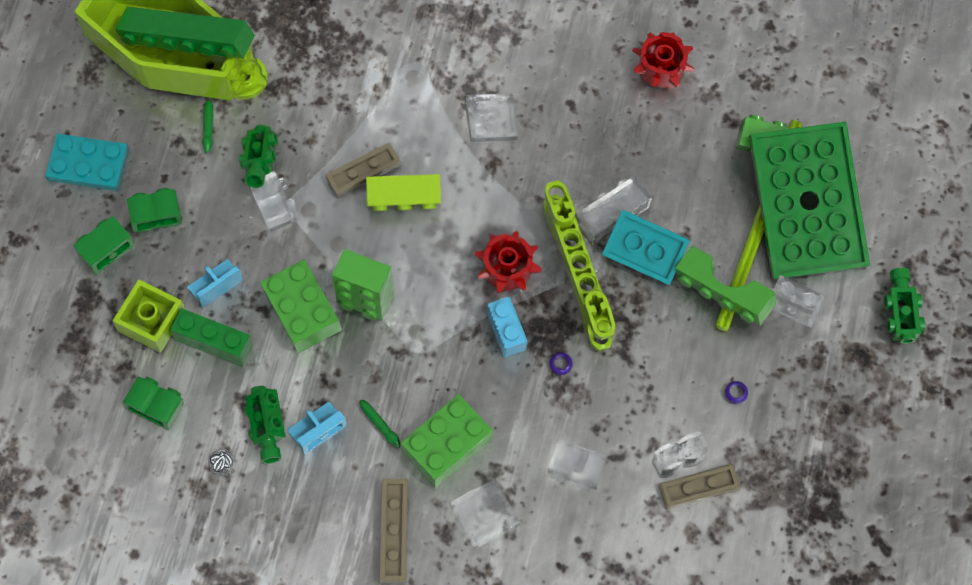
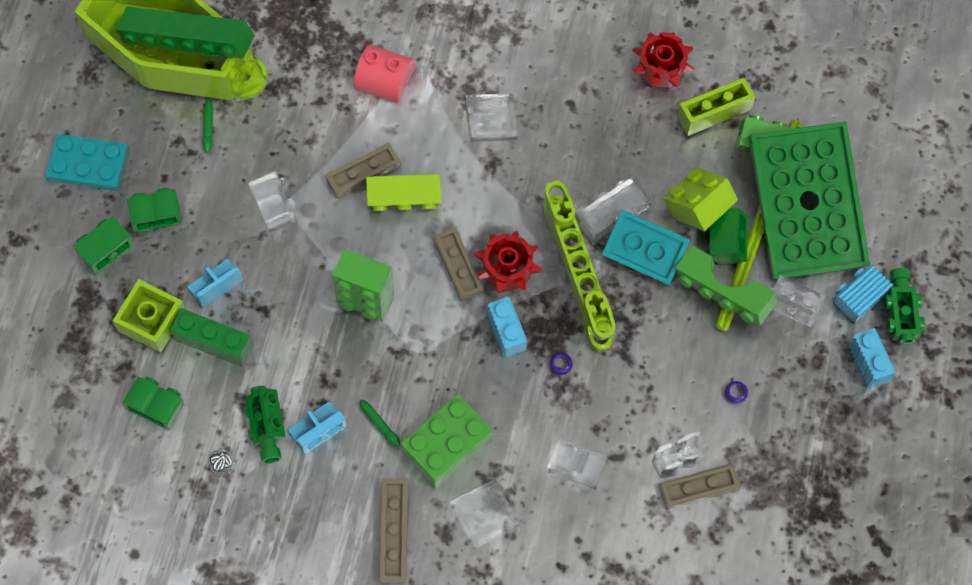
(258, 154): green brick -> none
(301, 306): bright green brick -> none
(383, 73): none -> coral brick
(458, 264): none -> dark tan tile
(700, 198): none -> lime brick
(715, 106): none -> lime brick
(729, 237): none -> green brick
(863, 293): none -> medium azure brick
(872, 358): none -> medium azure brick

